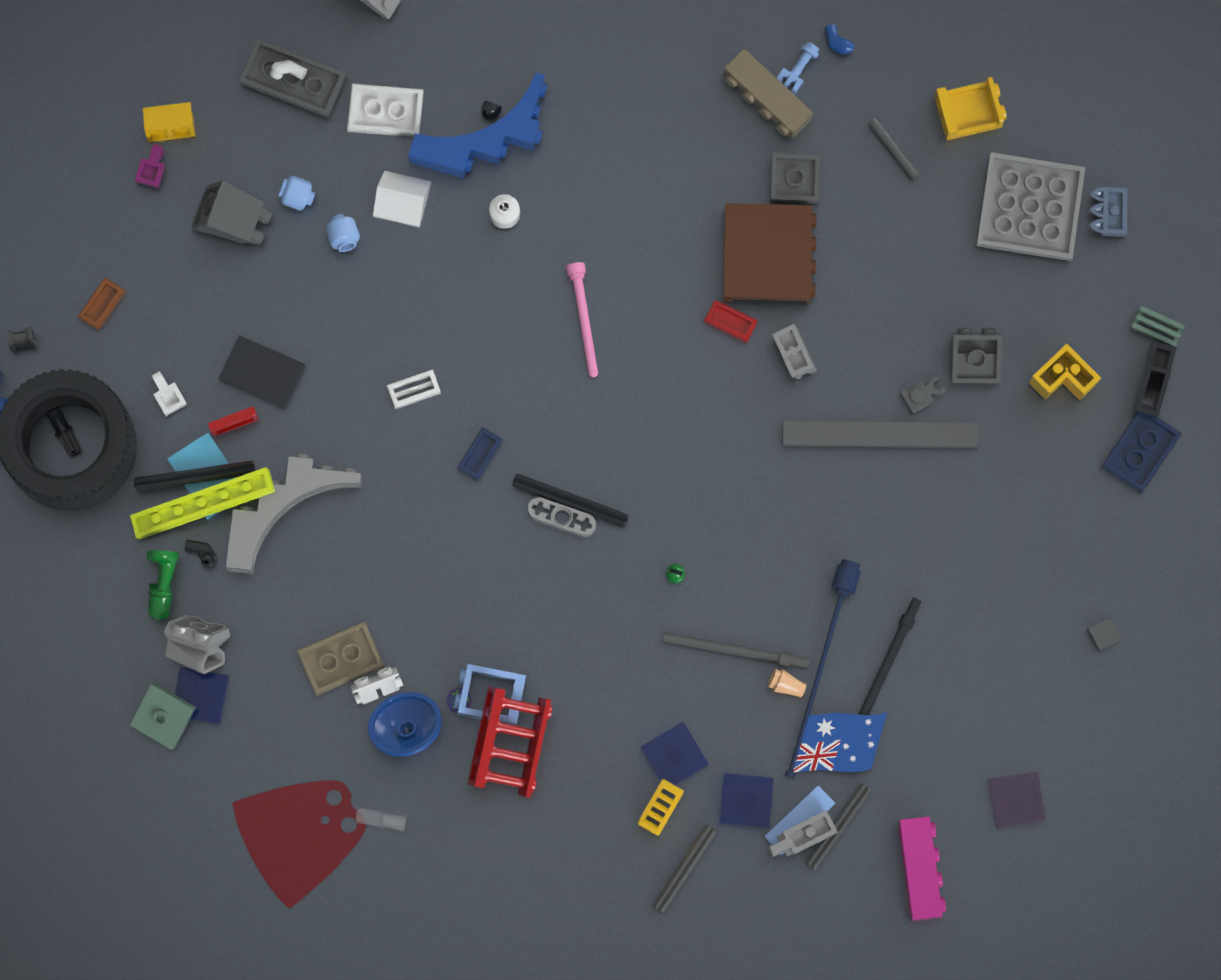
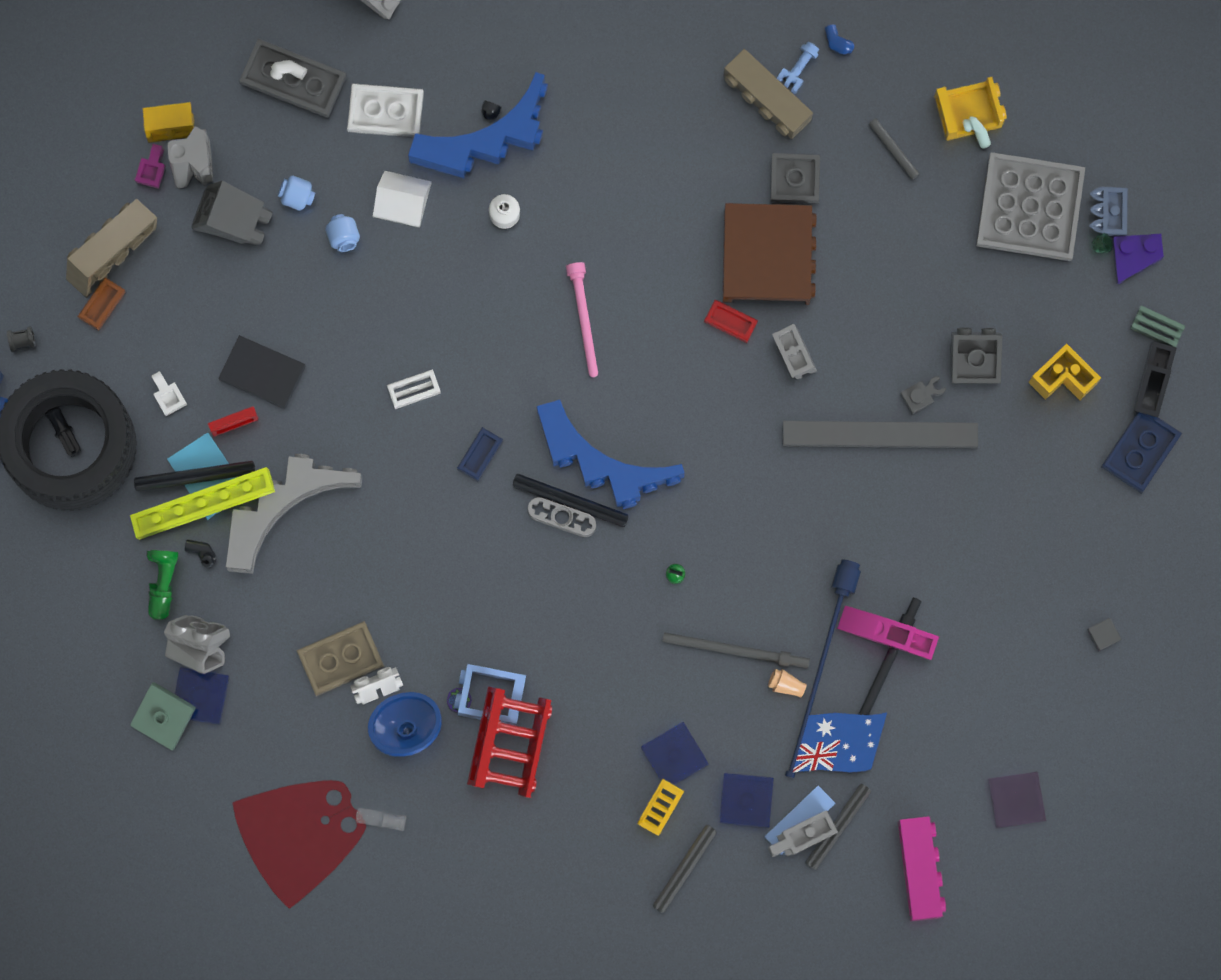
(109, 246): none -> dark tan wedge
(191, 158): none -> light grey piece
(624, 479): none -> blue arch
(888, 632): none -> dark pink slope
(980, 131): none -> light aqua arm
(1102, 243): none -> clear green hinge
(1135, 253): none -> dark purple wing

